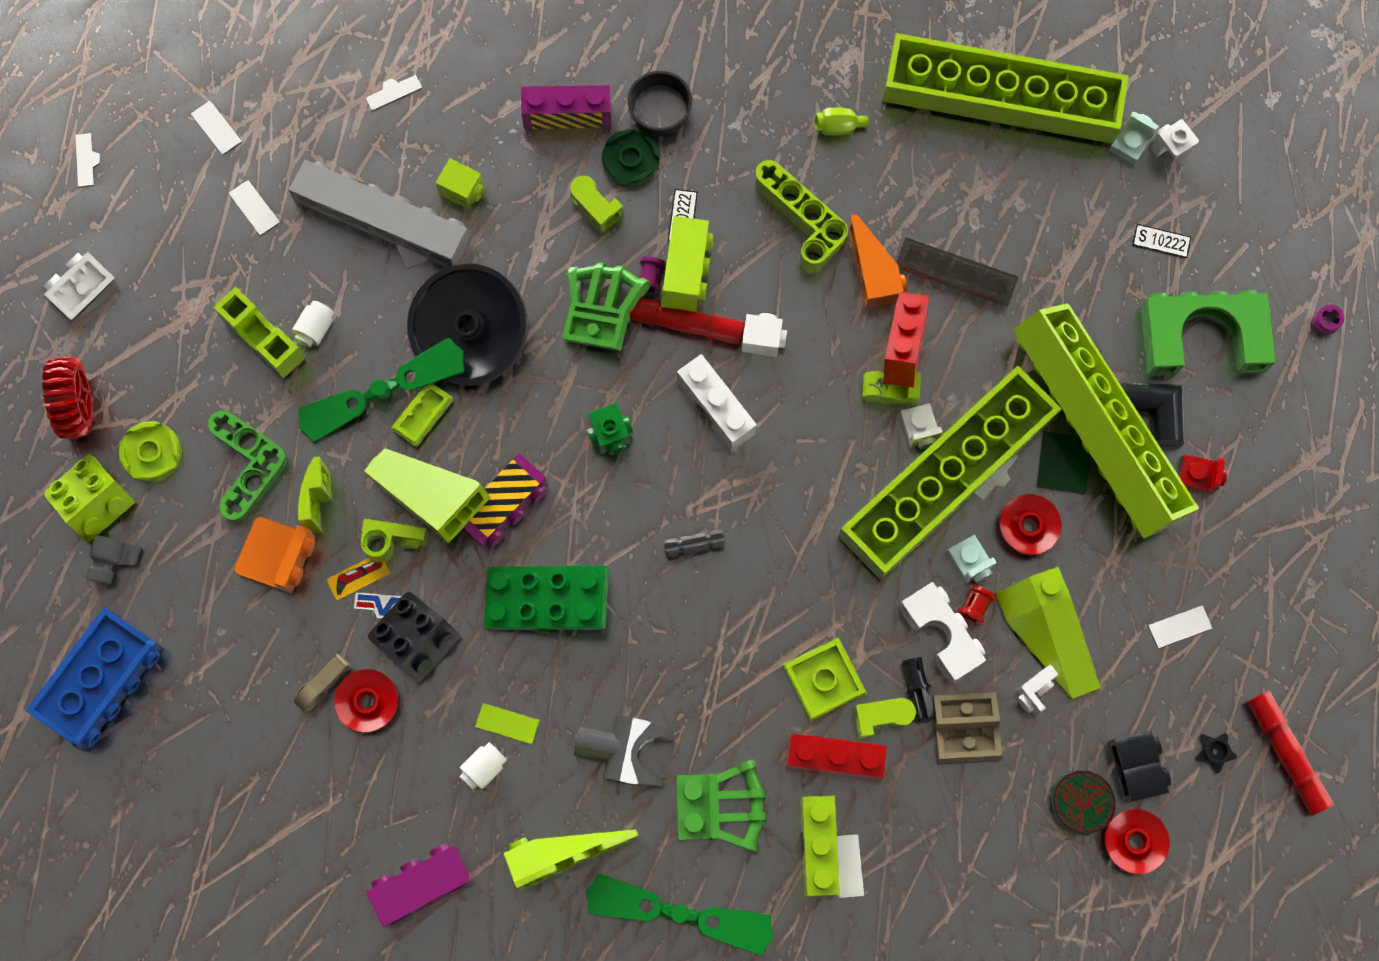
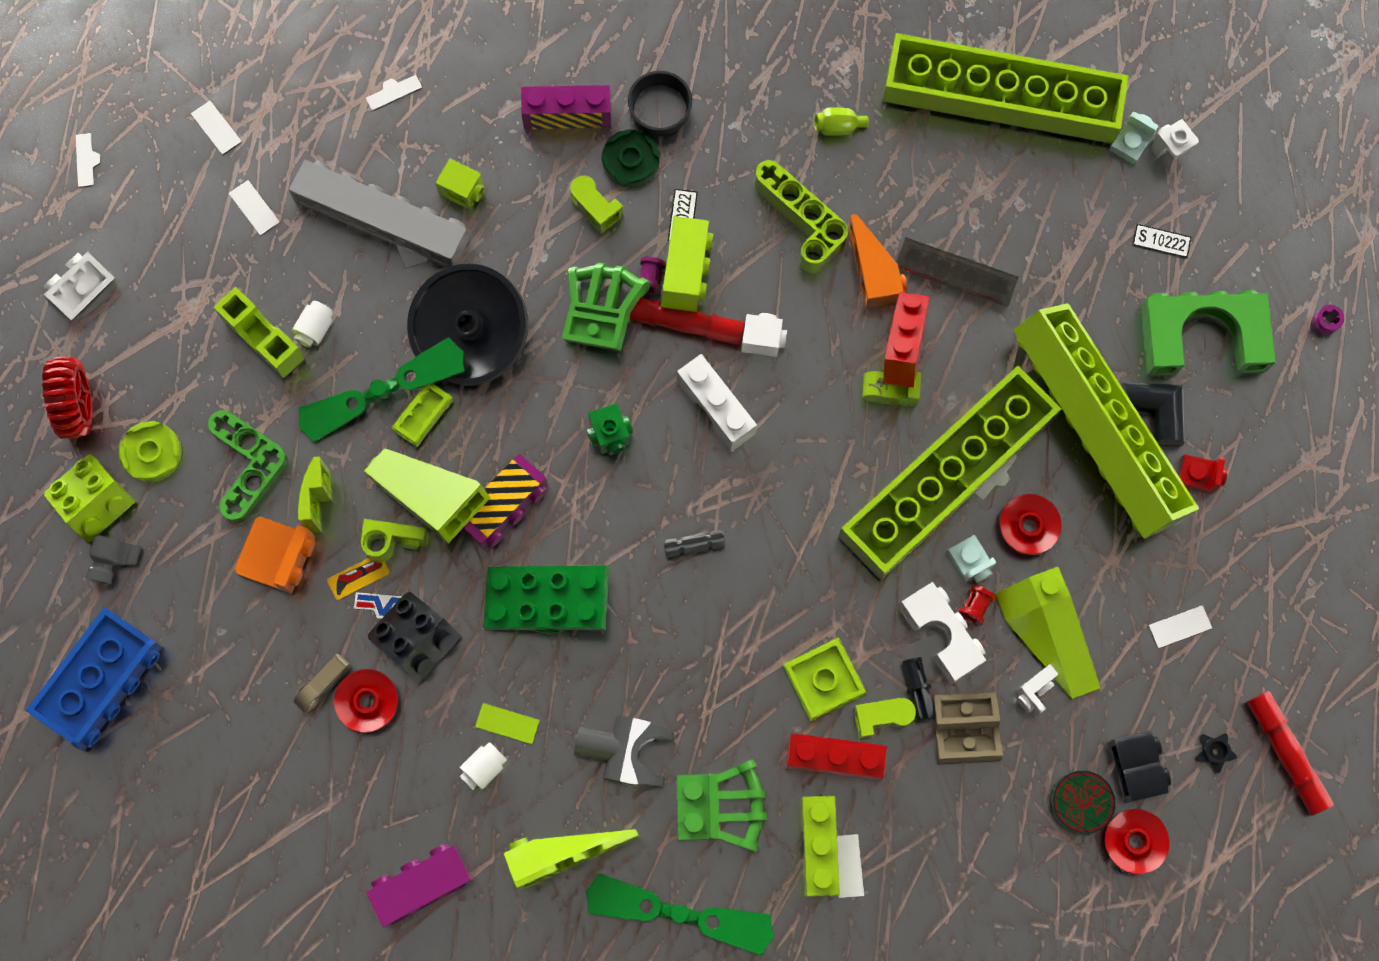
(920, 426): white bracket -> none
(1063, 463): dark green window -> none

